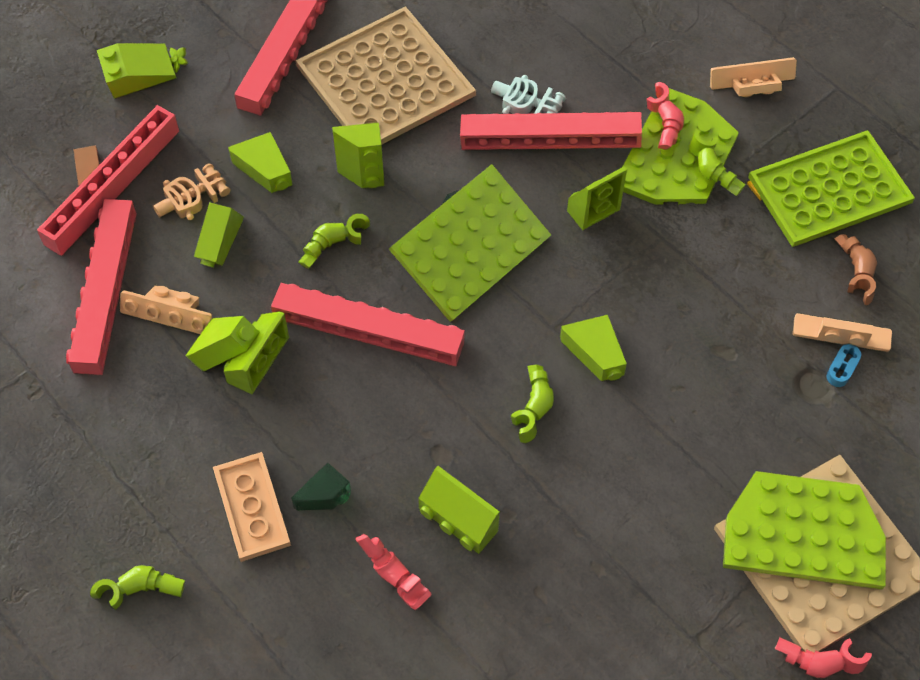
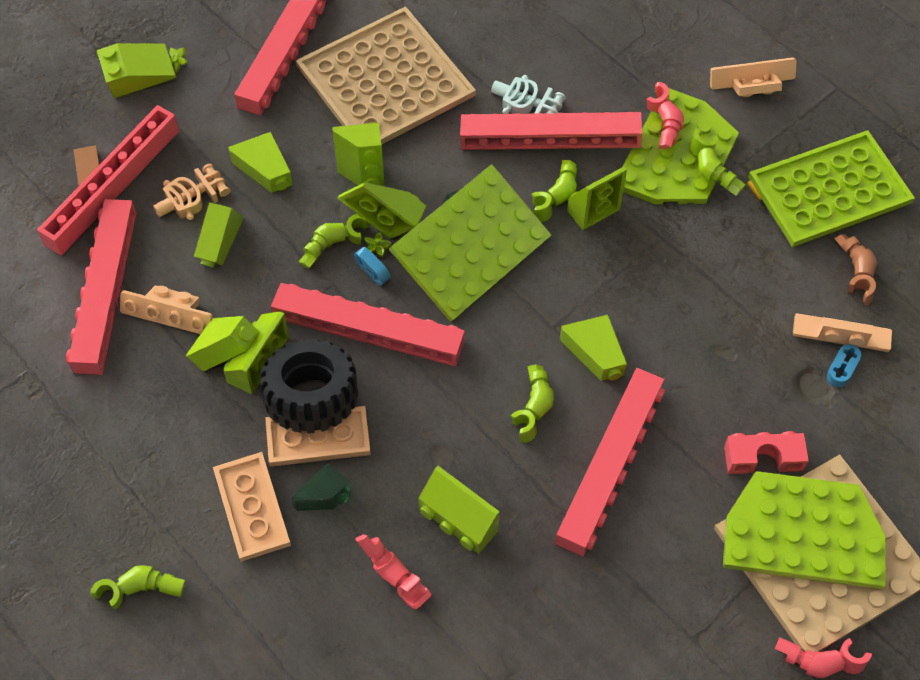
(315, 408): none -> black tyre
(338, 442): none -> light nougat plate
(372, 266): none -> dark azure beam
(378, 244): none -> lime plant
(385, 208): none -> lime slope
(556, 195): none -> lime piece
(609, 463): none -> coral brick
(785, 448): none -> coral arch

